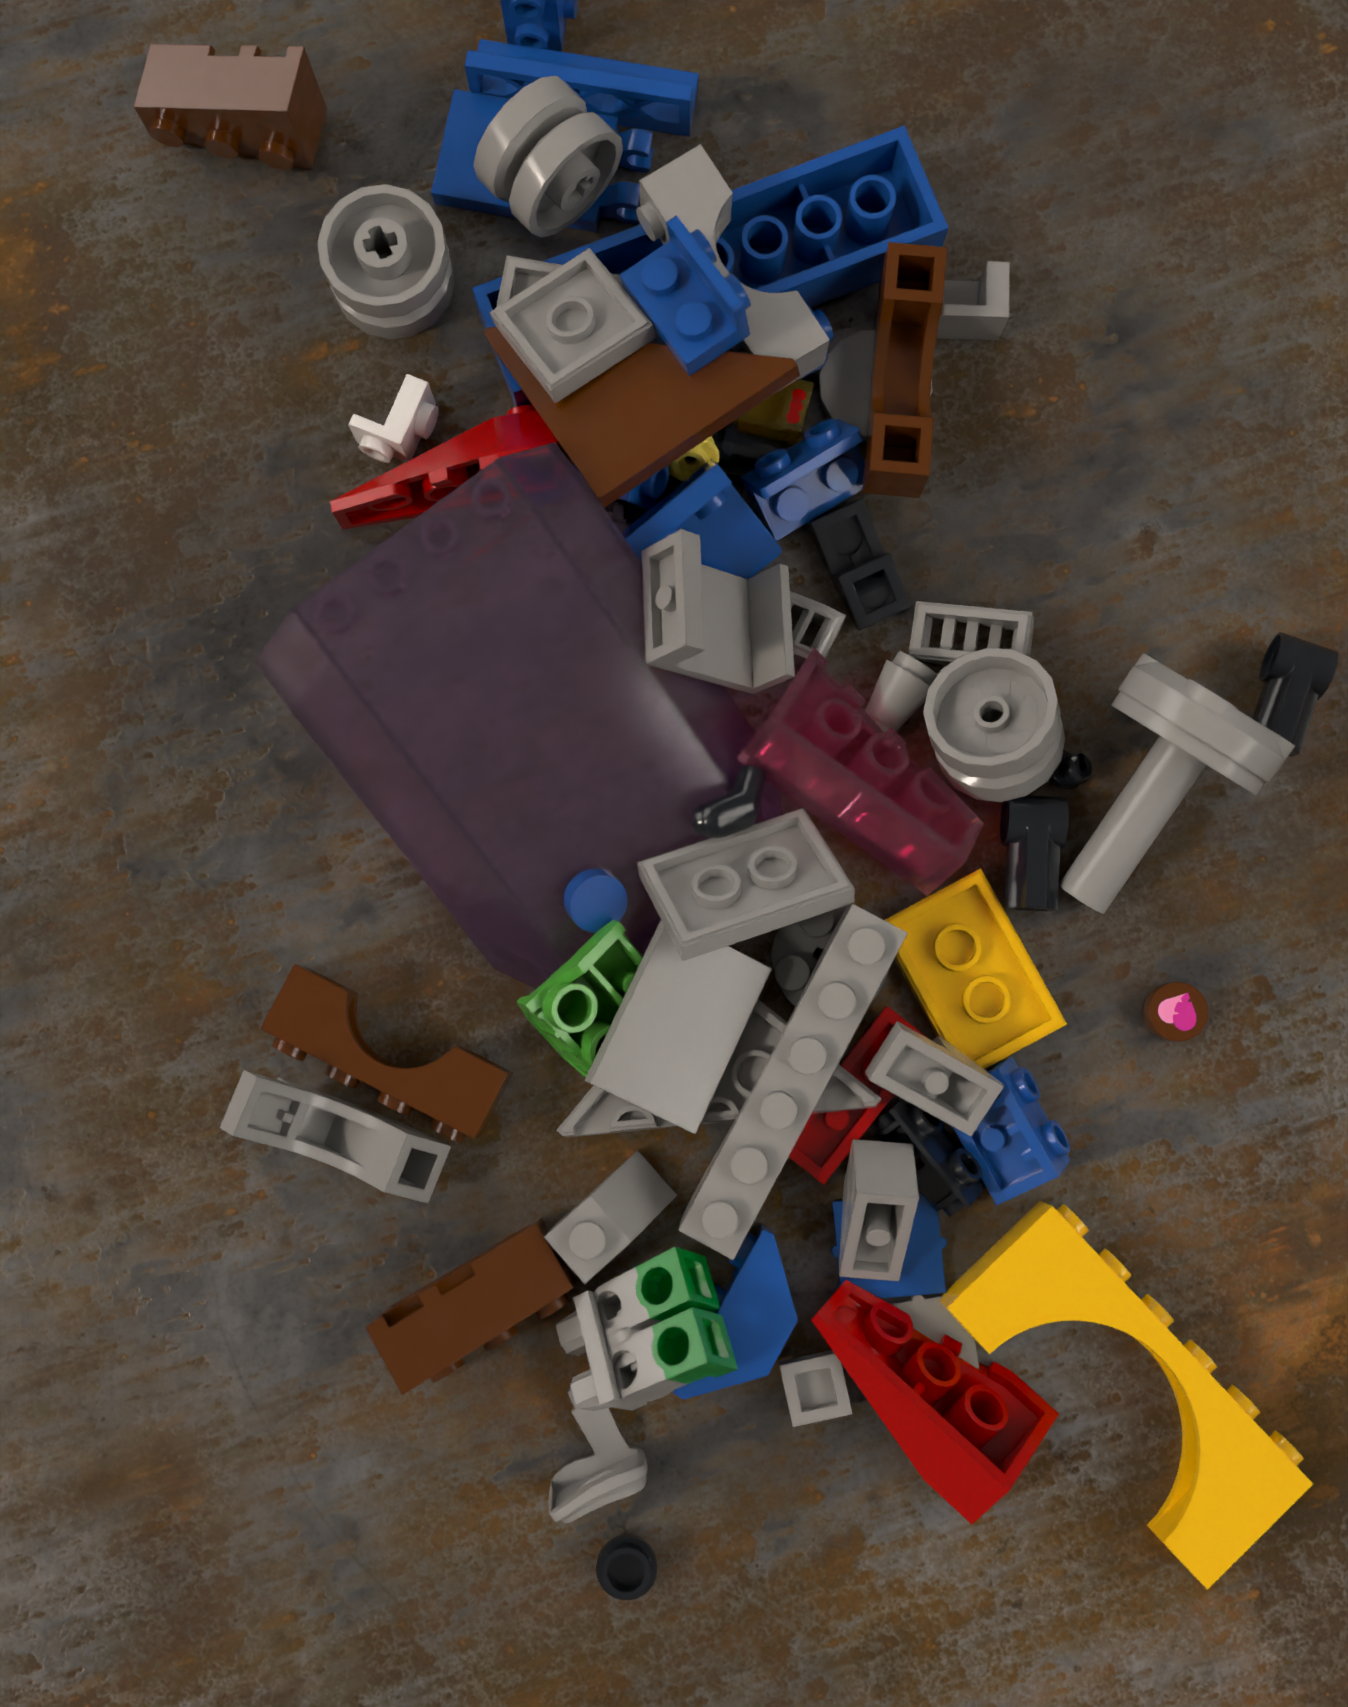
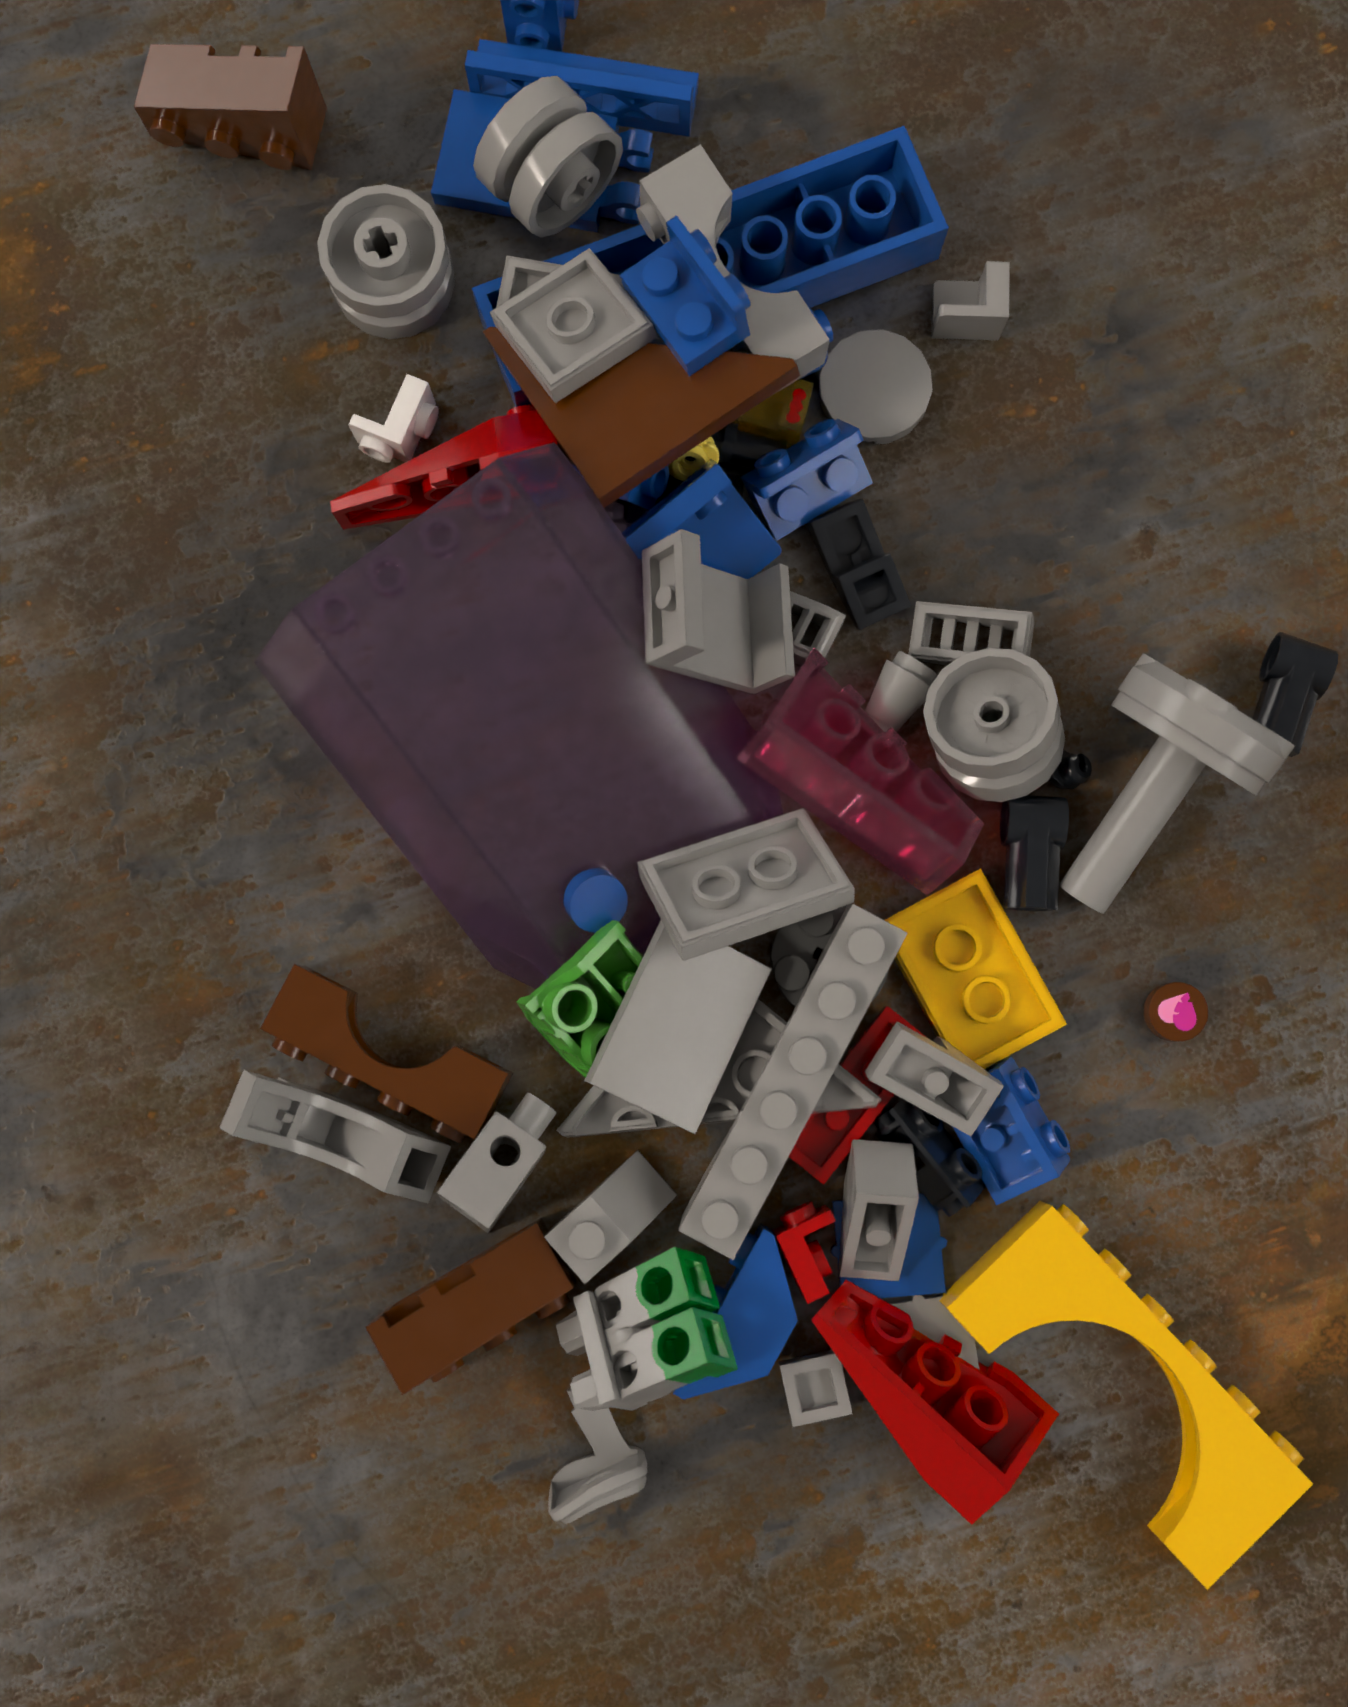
(482, 1187): none -> light grey torso
(626, 1567): black plate -> none
(735, 810): black arm -> none
(805, 1260): none -> red bracket
(902, 370): reddish brown arch -> none

